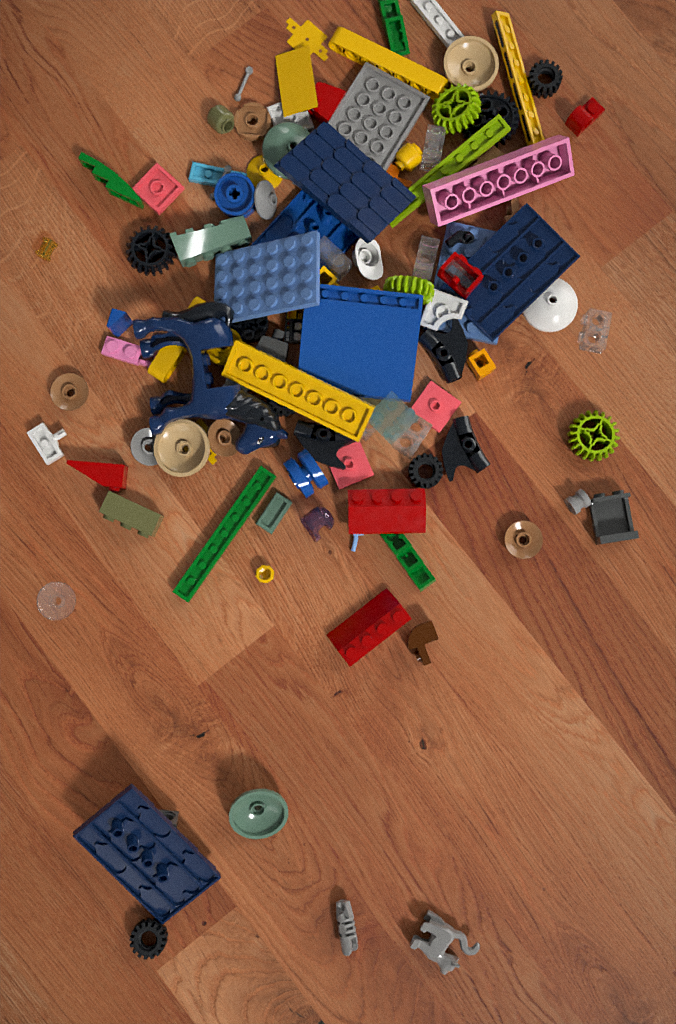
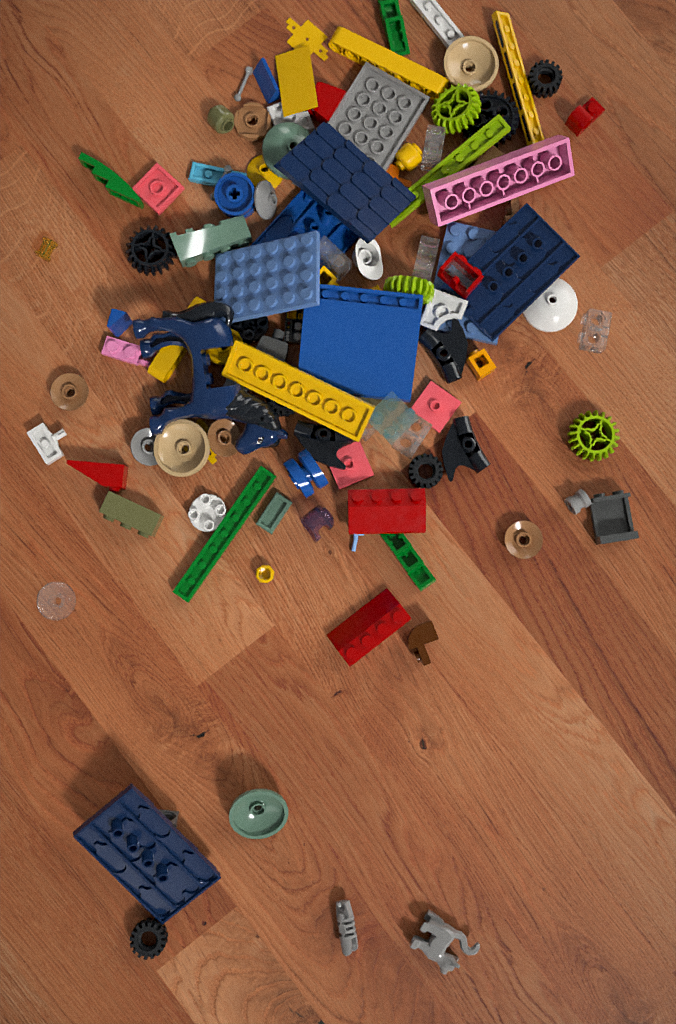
(207, 512): none -> white dish
(266, 81): none -> blue slope
(460, 237): black arm -> none

